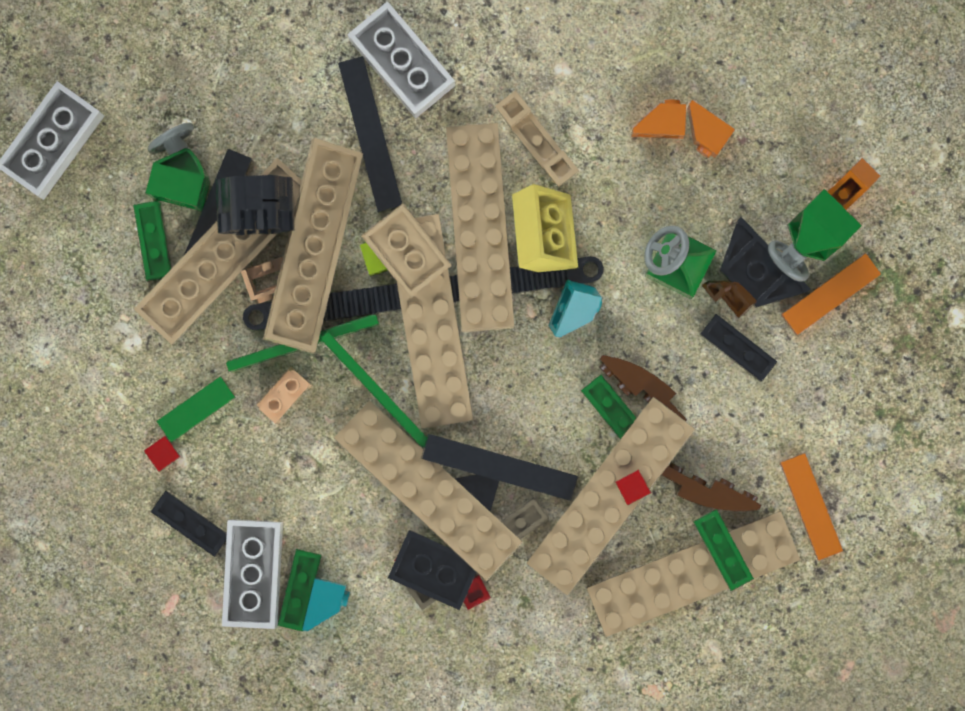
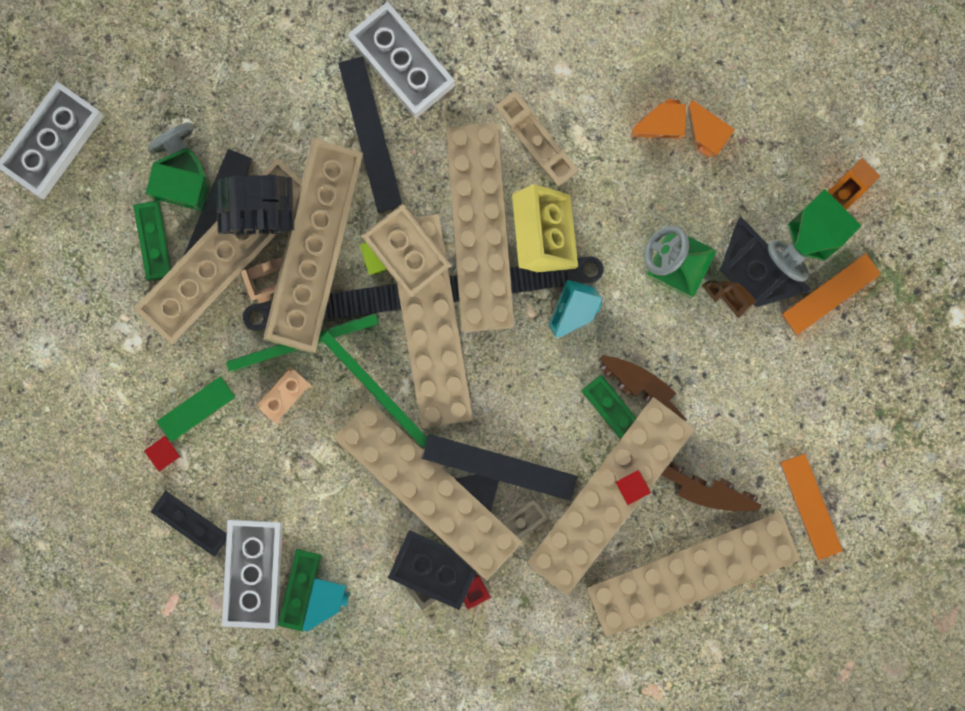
(723, 550): green tile -> none
(738, 348): black tile -> none

